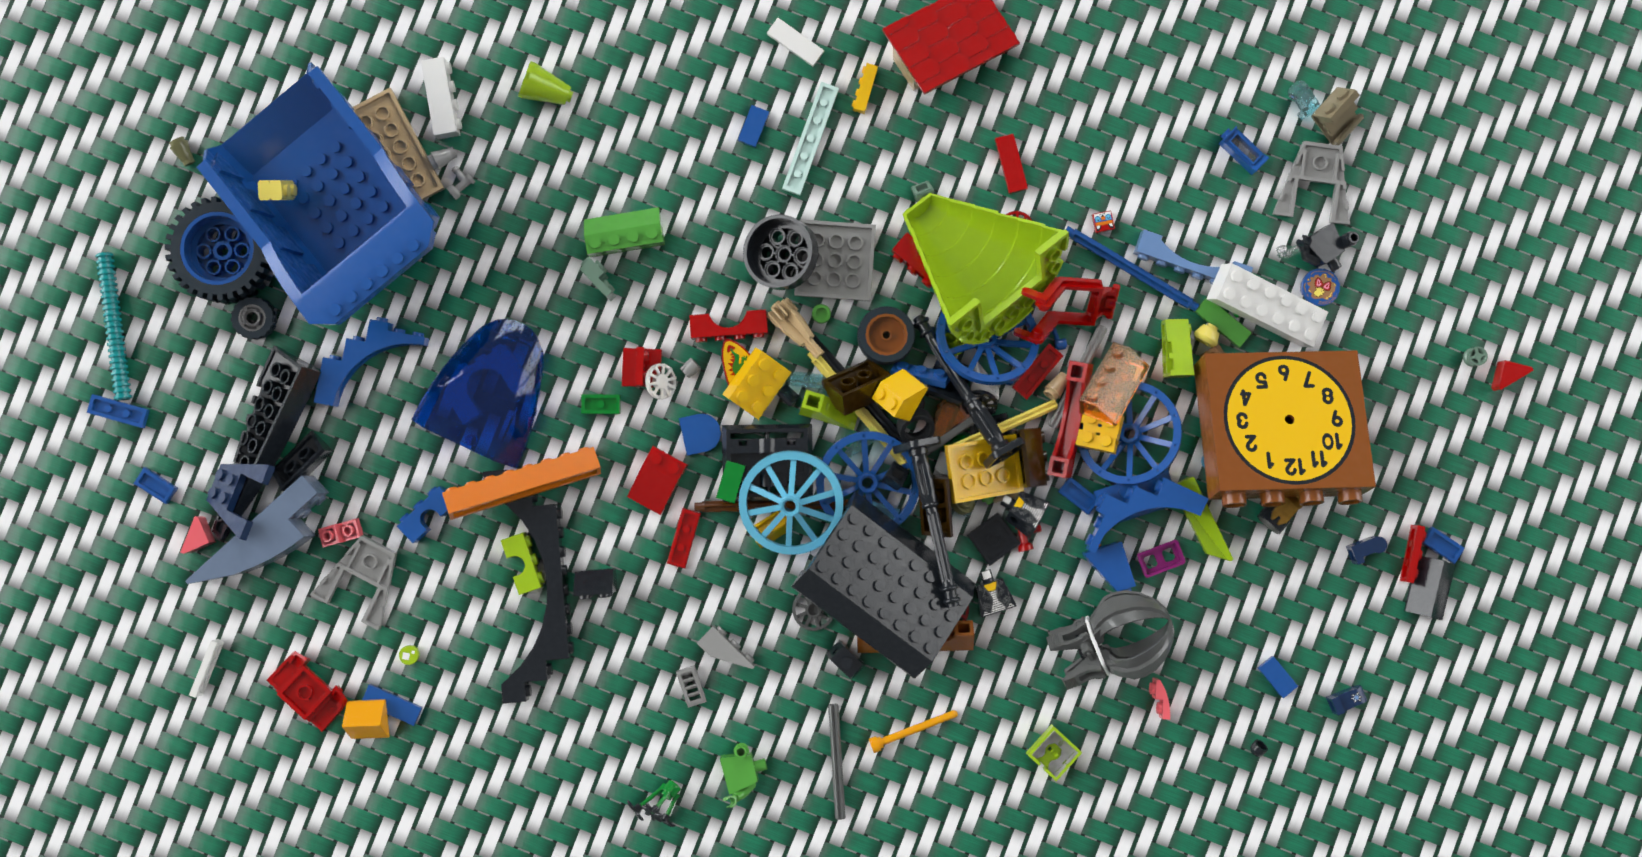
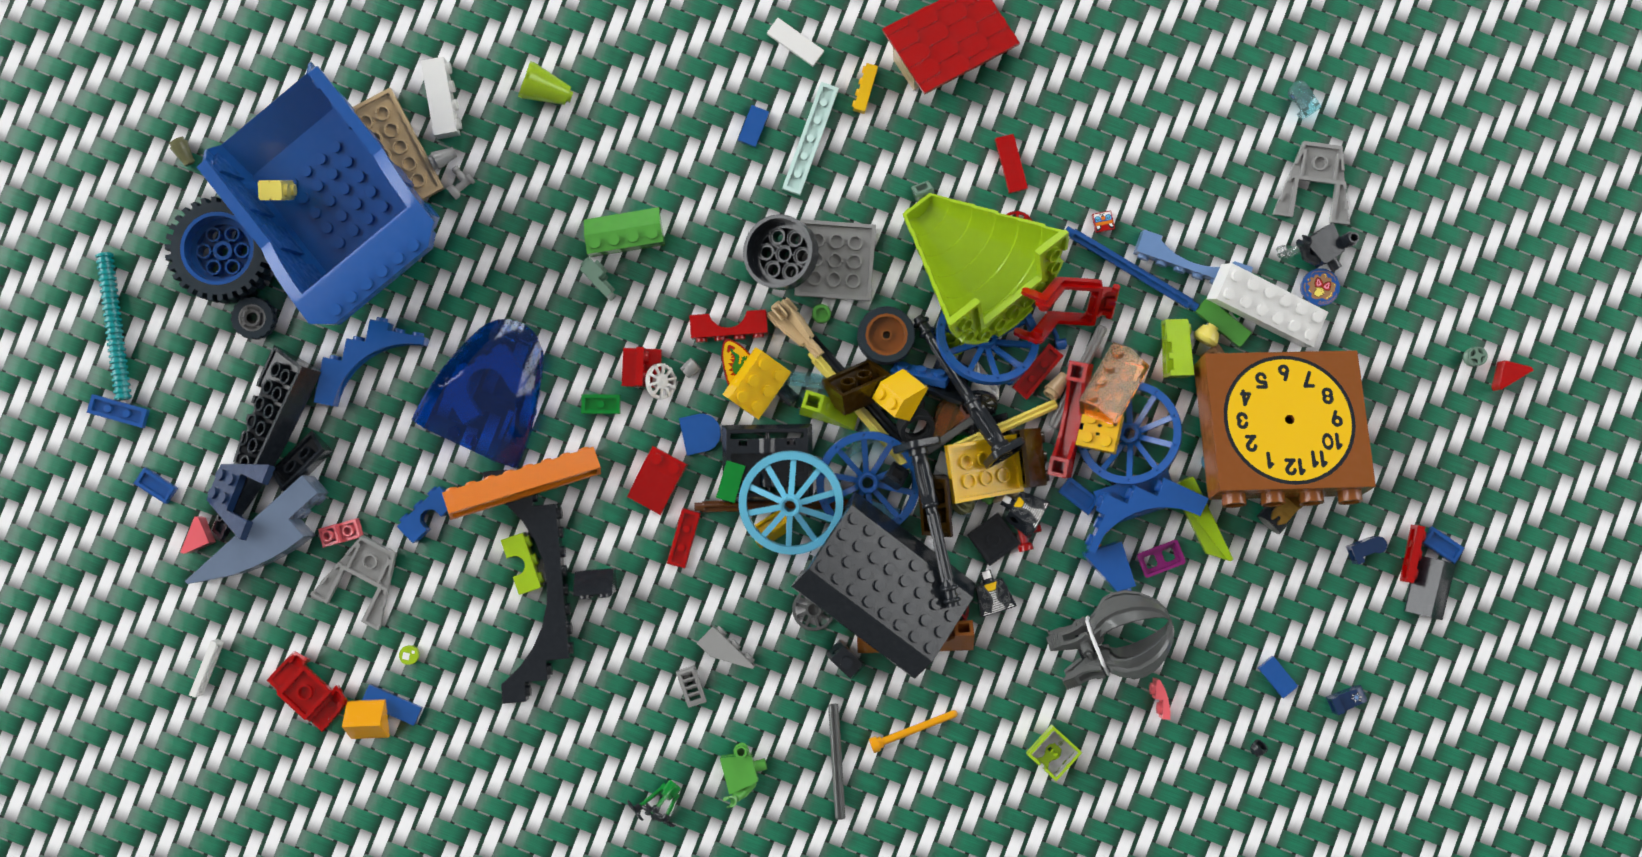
(906, 252): red slope -> none
(1242, 150): blue window -> none
(1337, 115): dark tan piece -> none

